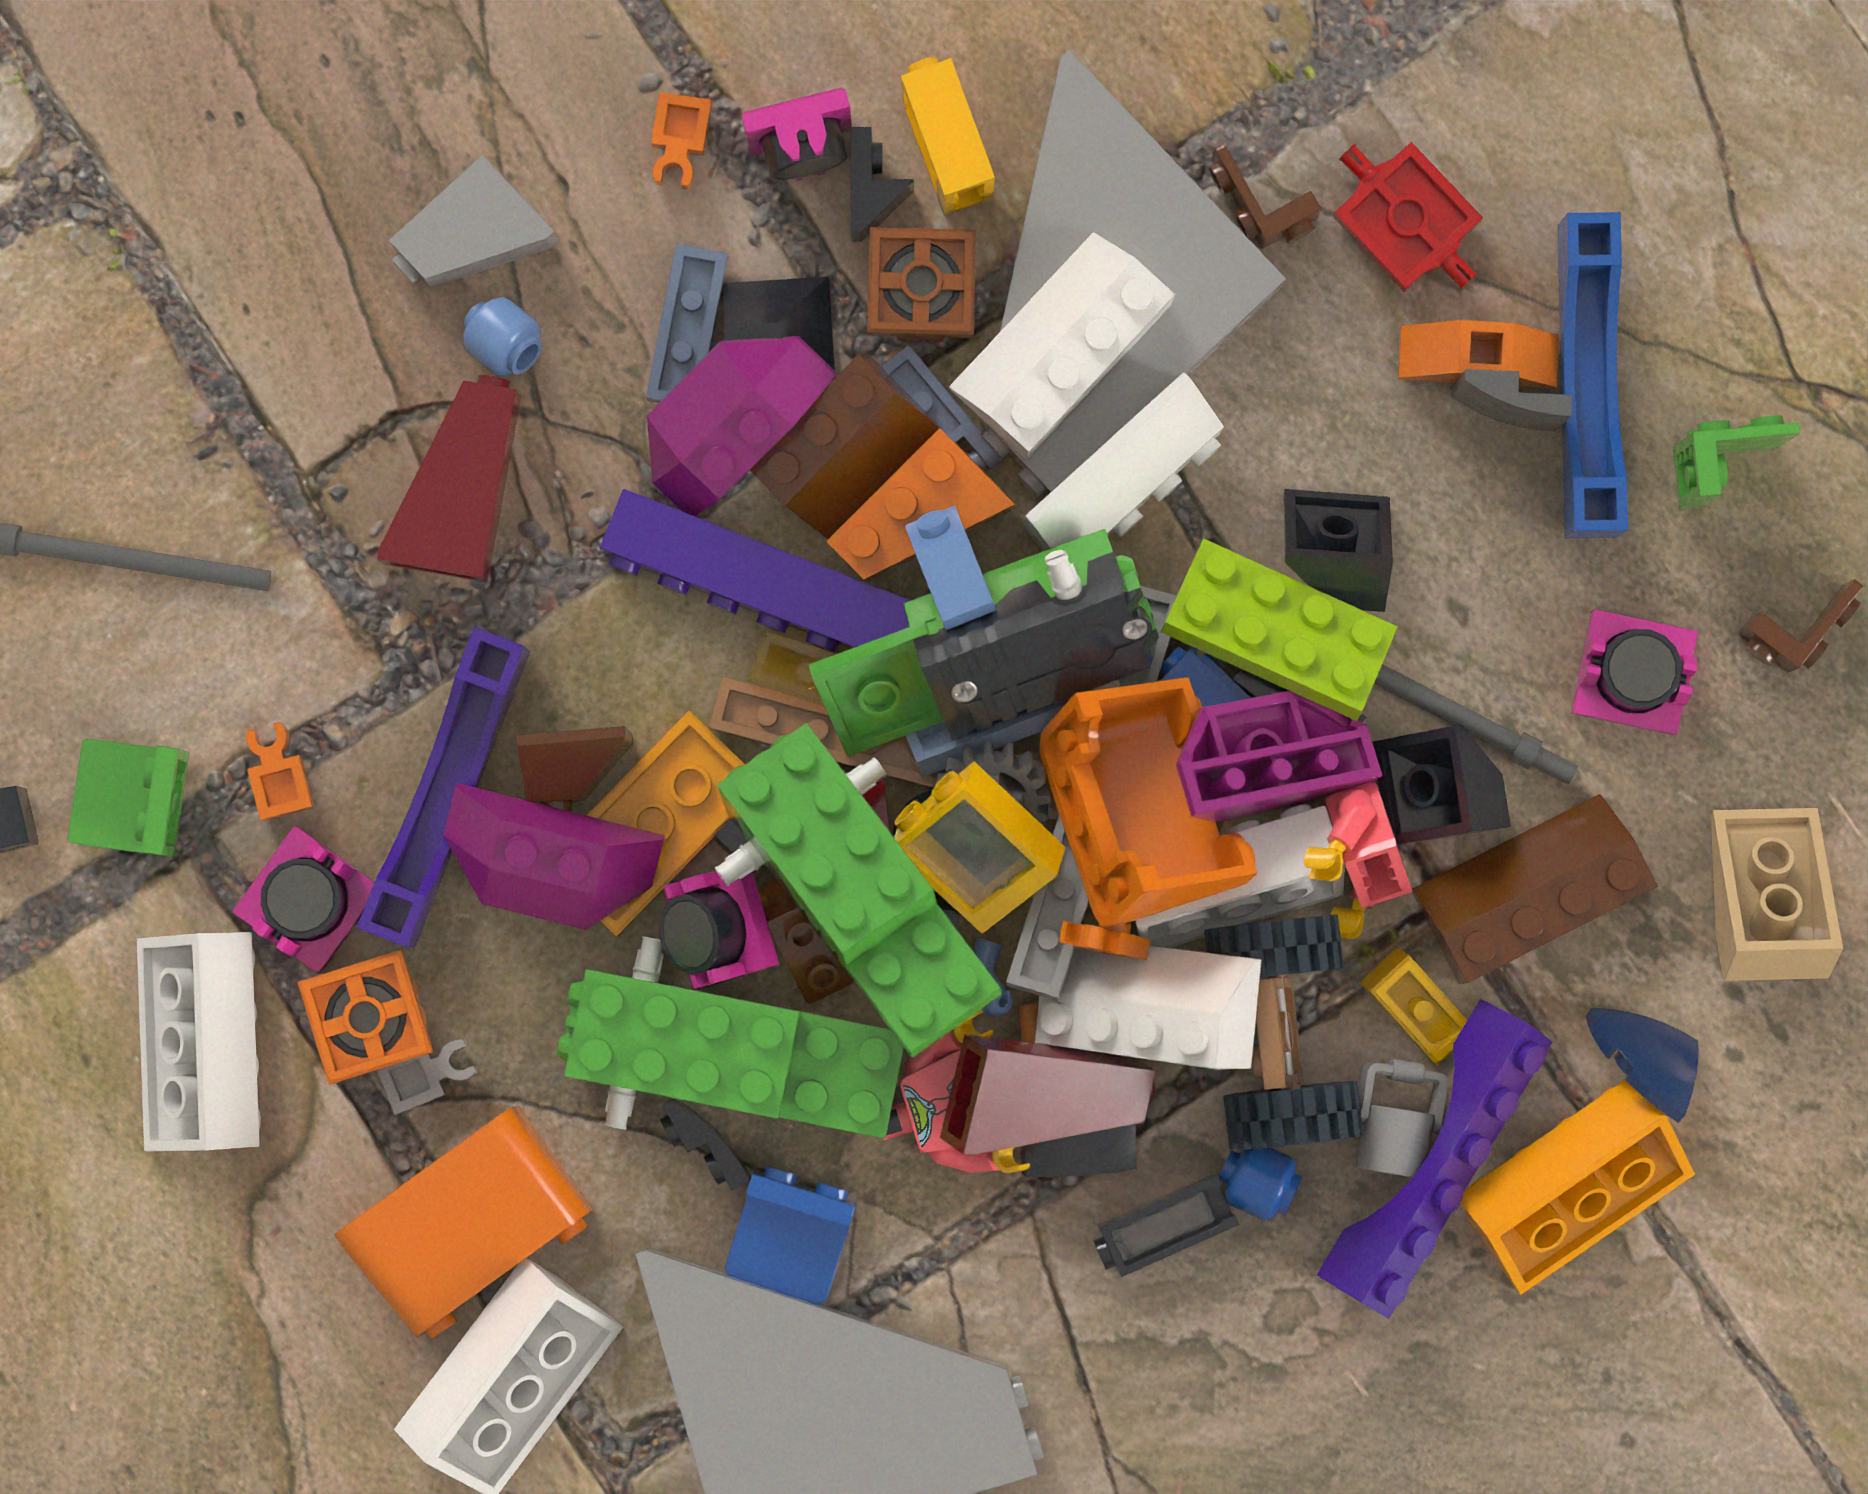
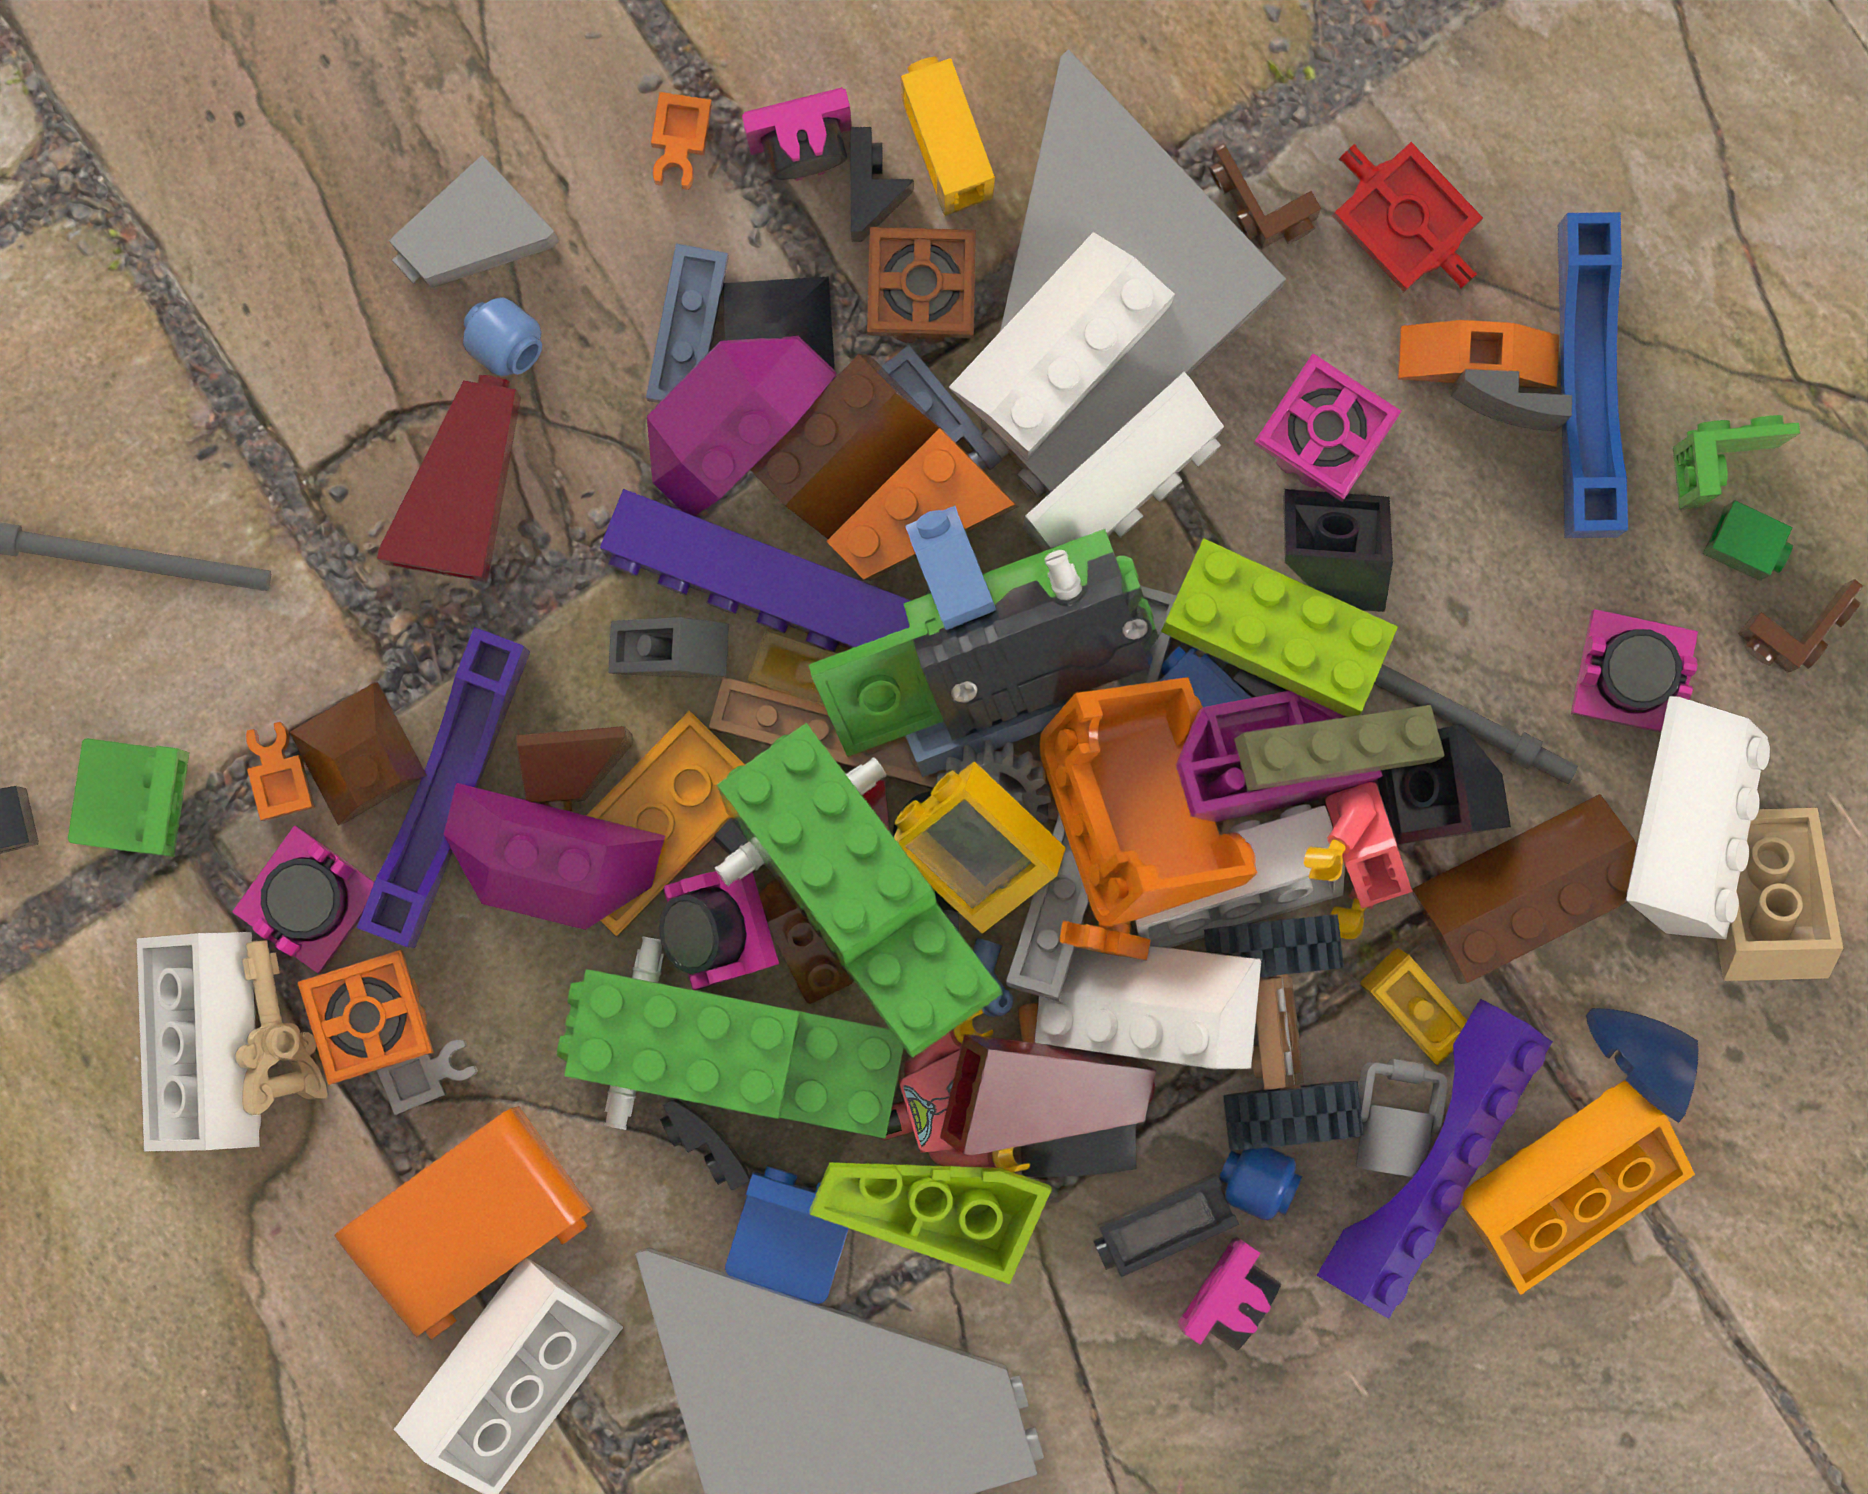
(274, 1042): none -> tan piece
(358, 753): none -> reddish brown slope
(668, 647): none -> dark grey slope
(946, 1212): none -> lime wedge
(1231, 1298): none -> dark pink piece
(1325, 430): none -> dark pink piece
(1339, 747): none -> olive plate
(1698, 820): none -> white slope
(1749, 541): none -> green brick

